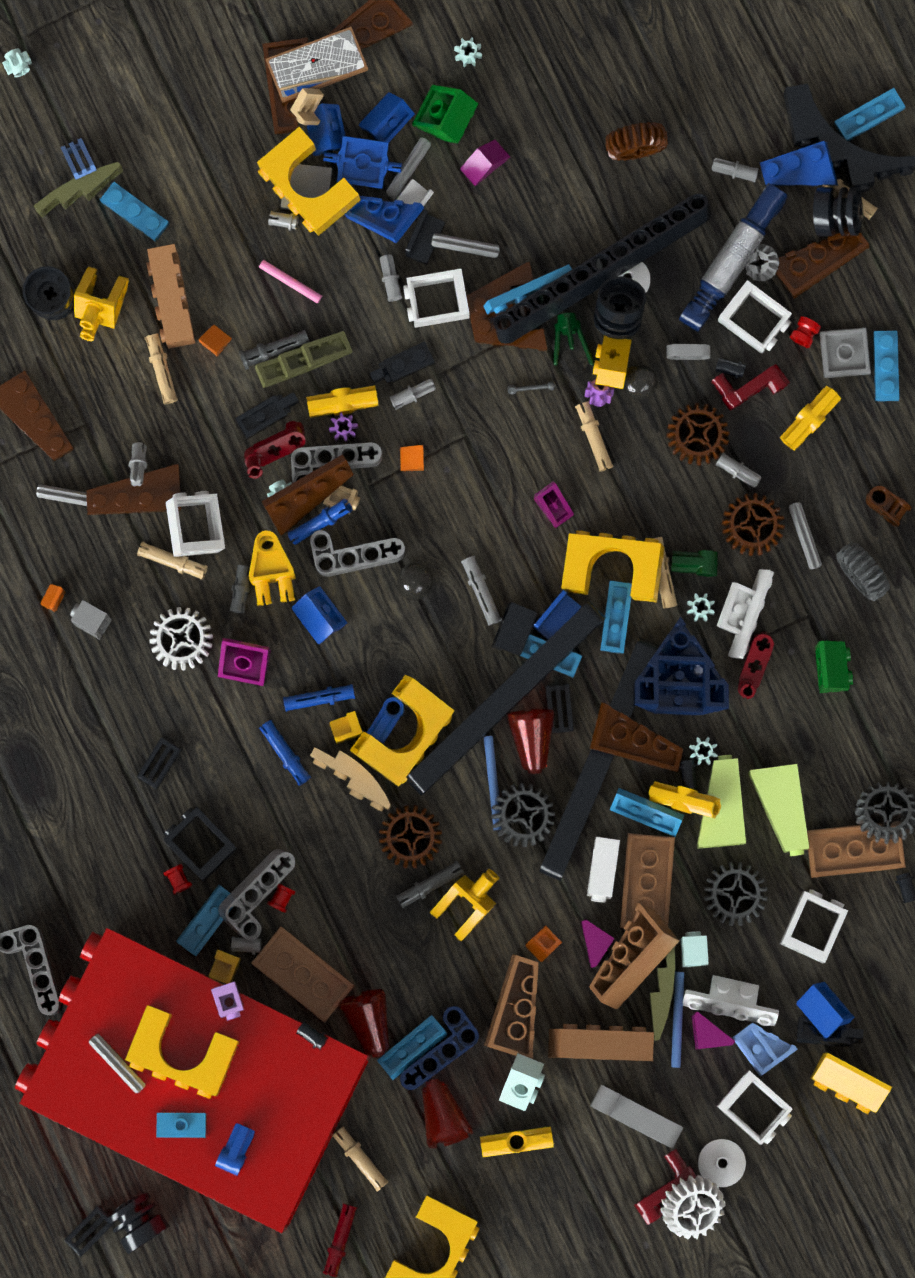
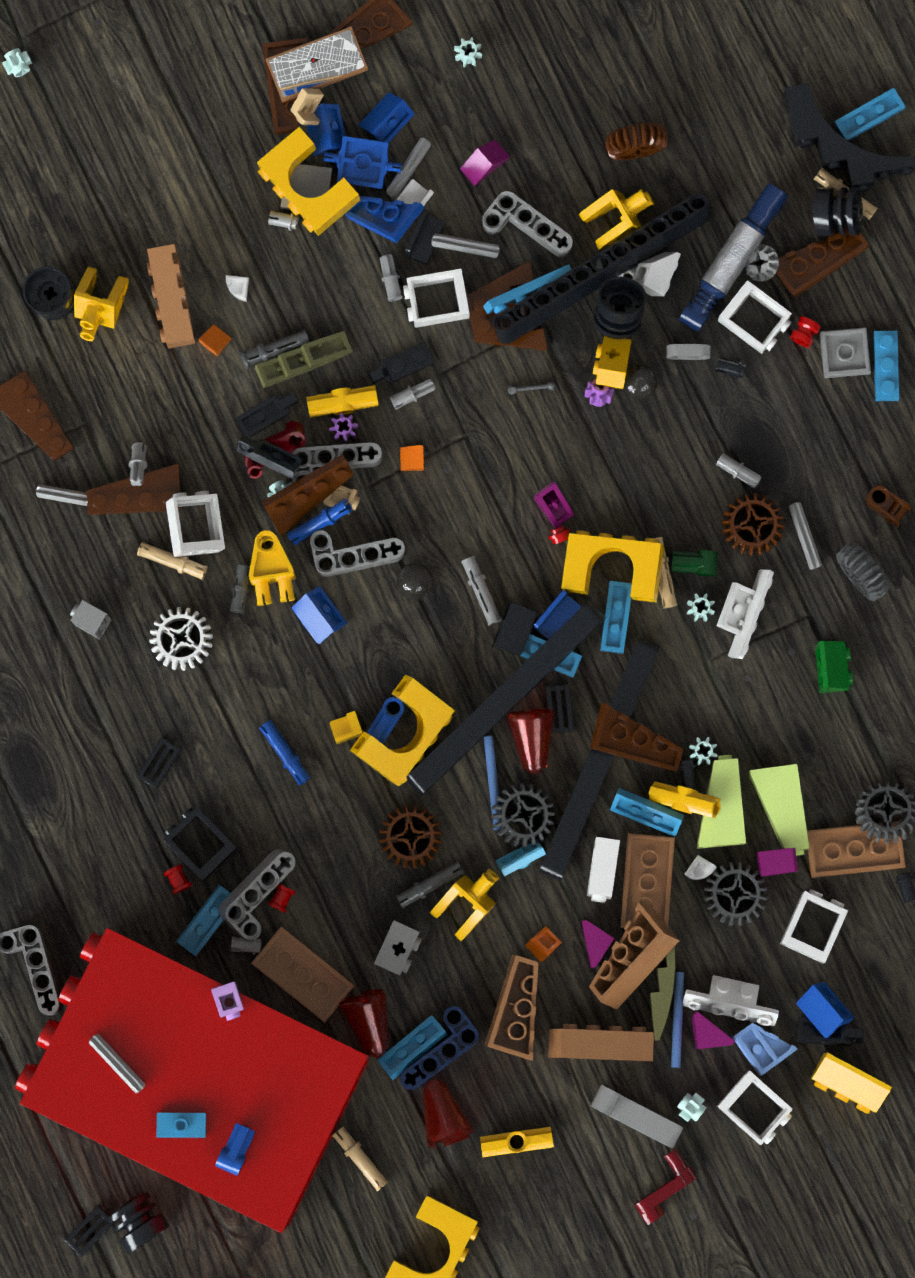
(53, 597): orange slope -> none
(74, 149): medium blue tile -> none
(87, 185): olive slope -> none
(134, 211): dark azure plate -> none
(147, 1053): yellow arch -> none
(159, 362): tan pin -> none
(224, 967): yellow panel -> none
(238, 286): none -> white tile
(243, 661): magenta slope -> none
(269, 455): none -> black hinge
(290, 281): bright pink bar -> none
(312, 1035): black pin -> none
(326, 696): blue pin -> none
(339, 1241): dark red pin -> none
(361, 783): tan slope -> none
(386, 956): none -> light grey brick
(445, 113): green slope -> none
(520, 858): none -> medium azure plate
(522, 1081): light aqua brick -> none
(537, 220): none -> light grey beam
(559, 534): none -> red plate
(568, 326): dark green plant -> none
(594, 436): tan pin -> none
(629, 209): none -> yellow piece
(657, 272): none -> white slope
(681, 678): dark blue wedge -> none
(691, 1107): none -> light aqua gear
(694, 949): light aqua brick -> none
(700, 868): none -> white tile
(701, 1211): white gear -> none
(704, 441): reddish brown gear -> none
(718, 1150): white dish -> none
(734, 169): light grey axle -> none
(751, 678): dark red beam -> none
(771, 378): dark red beam -> none
(776, 862): none -> magenta slope
(801, 167): blue wing -> none
(810, 418): yellow piece -> none

